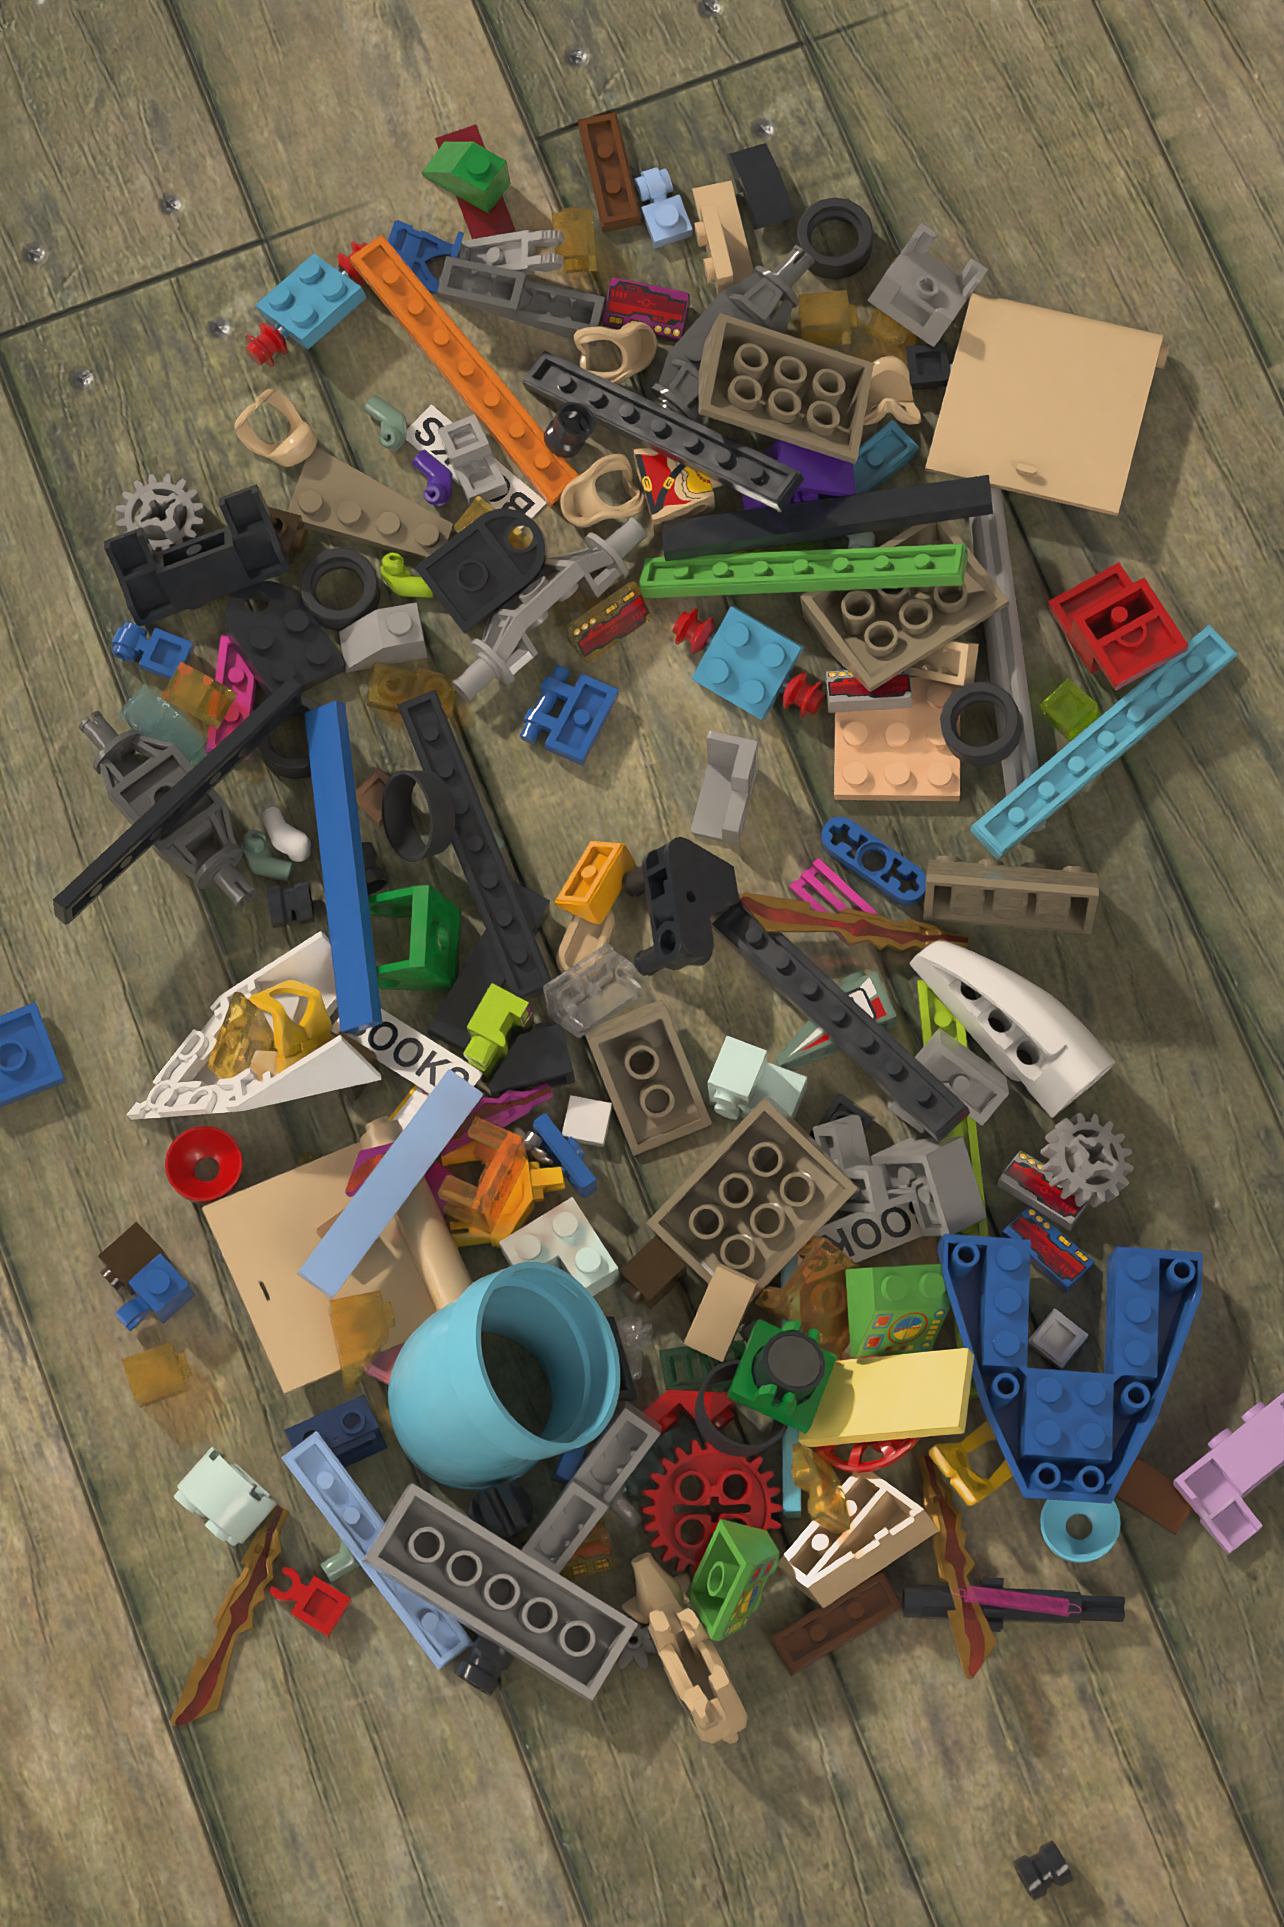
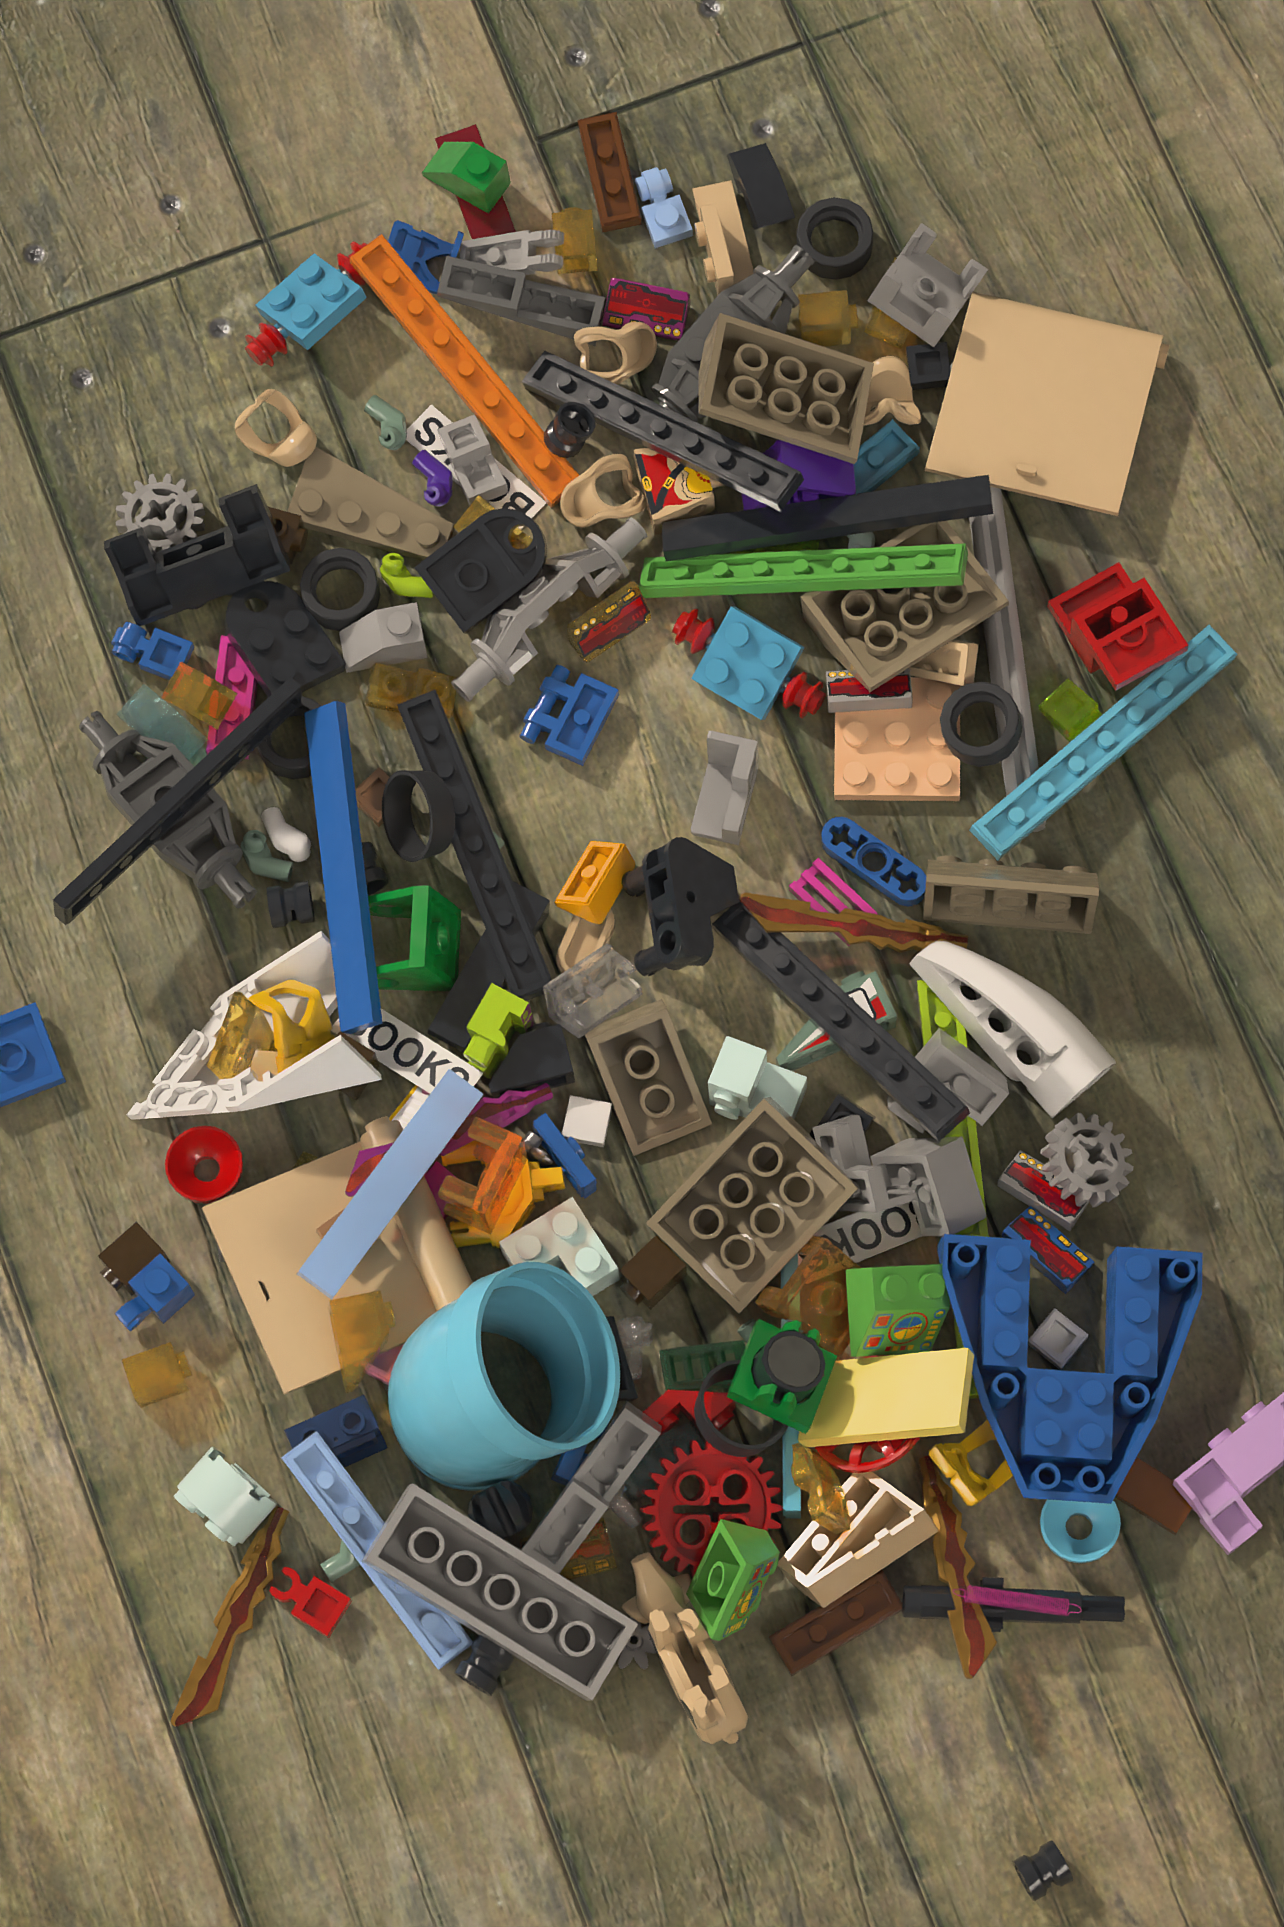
(721, 1312): tan tile -> none

